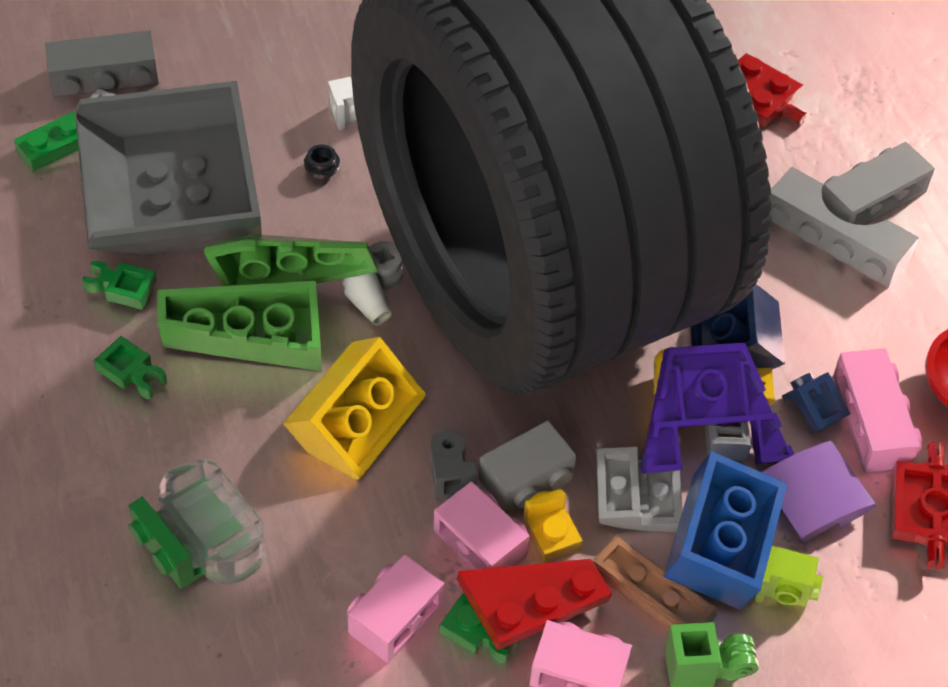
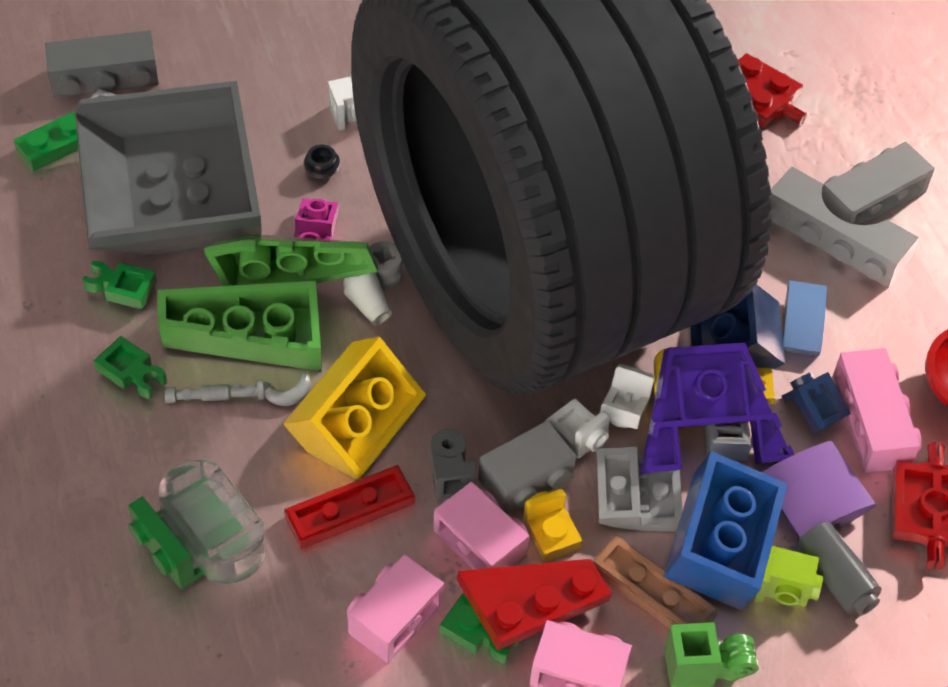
(225, 392): none -> light grey piece
(316, 219): none -> dark pink slope
(349, 506): none -> red tile
(580, 427): none -> white bracket
(628, 396): none -> white bracket
(804, 318): none -> medium blue slope
(841, 569): none -> dark grey brick

